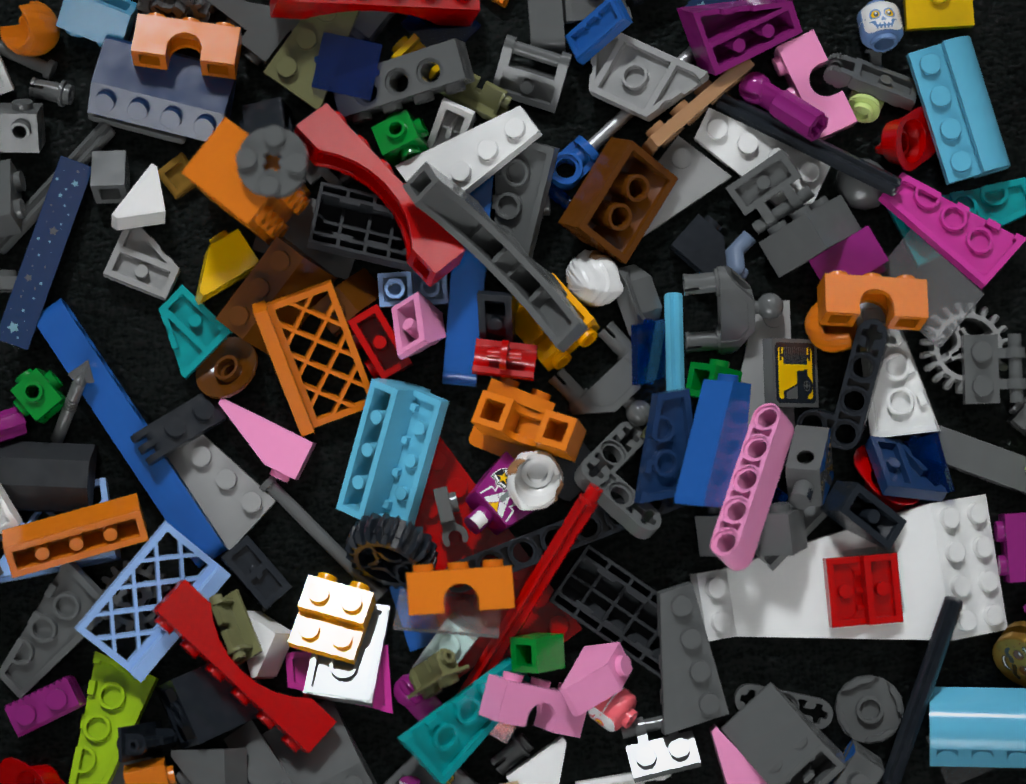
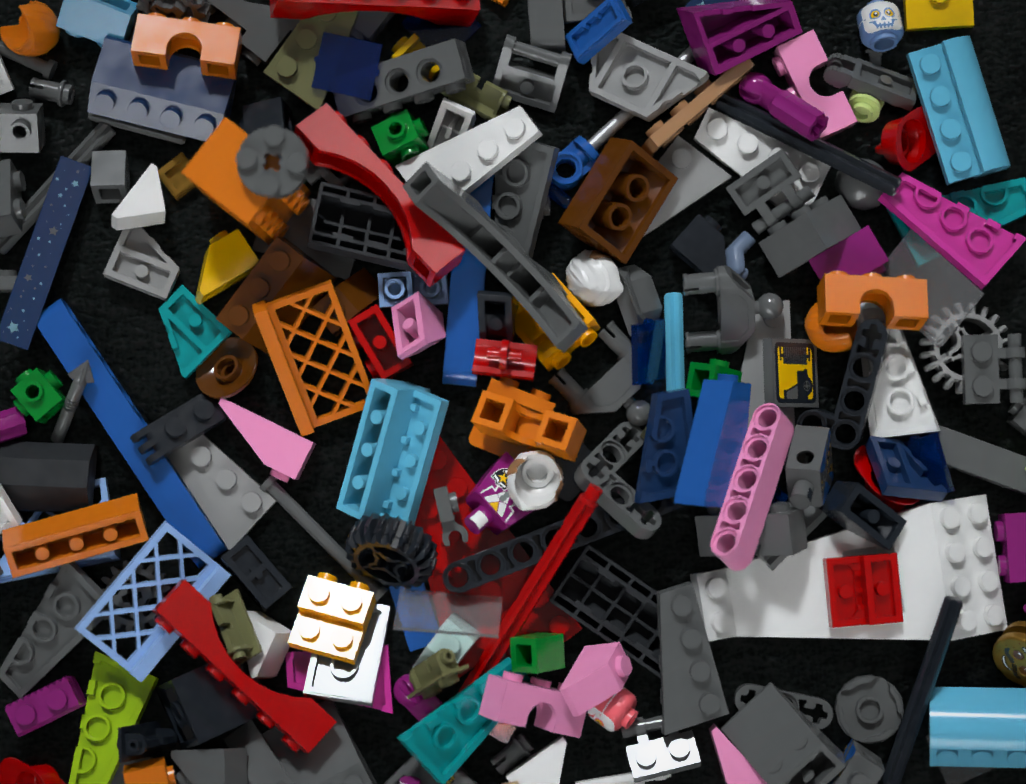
(428, 586): orange arch -> none

